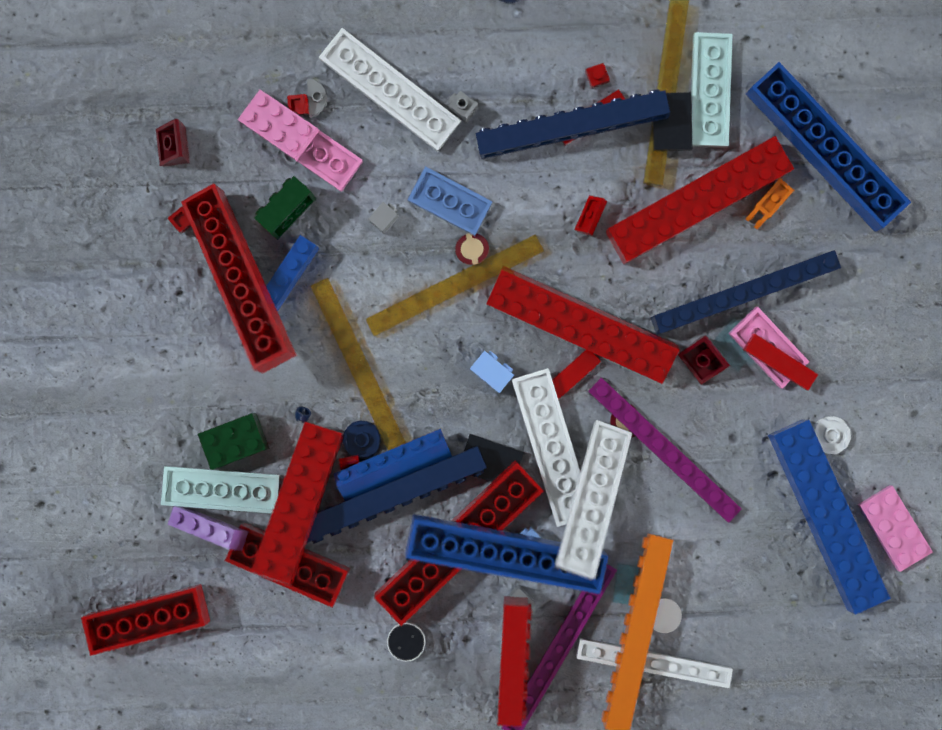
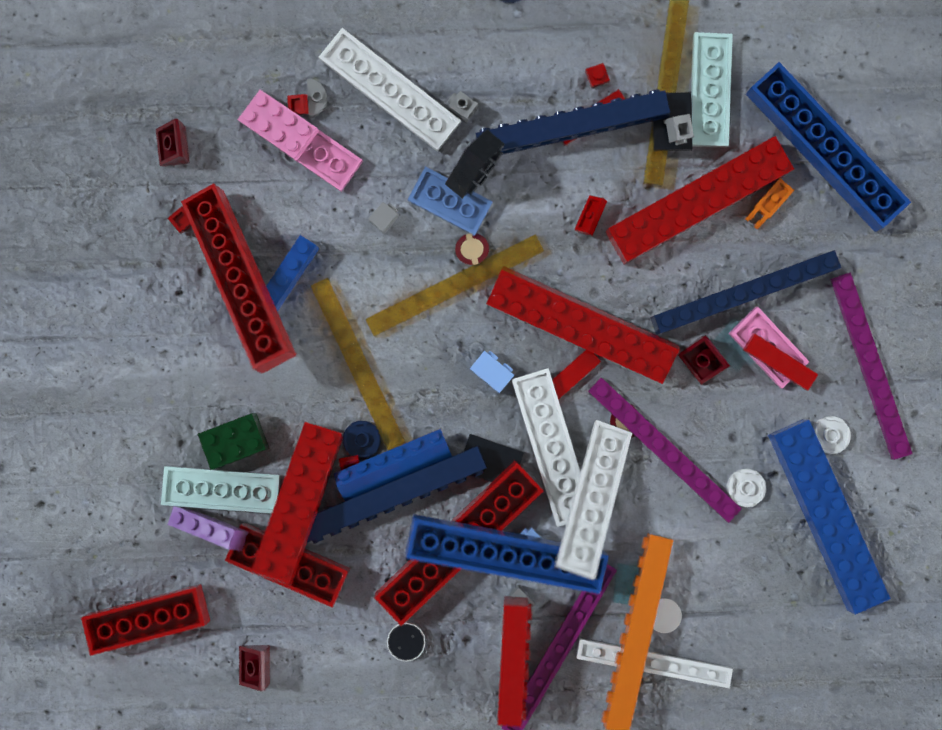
(254, 666): none -> dark red slope
(285, 207): dark green brick -> none
(302, 414): dark blue hinge -> none
(475, 164): none -> black brick
(679, 129): none -> light grey brick
(746, 487): none -> white tile
(871, 366): none -> magenta plate
(895, 528): bright pink plate -> none

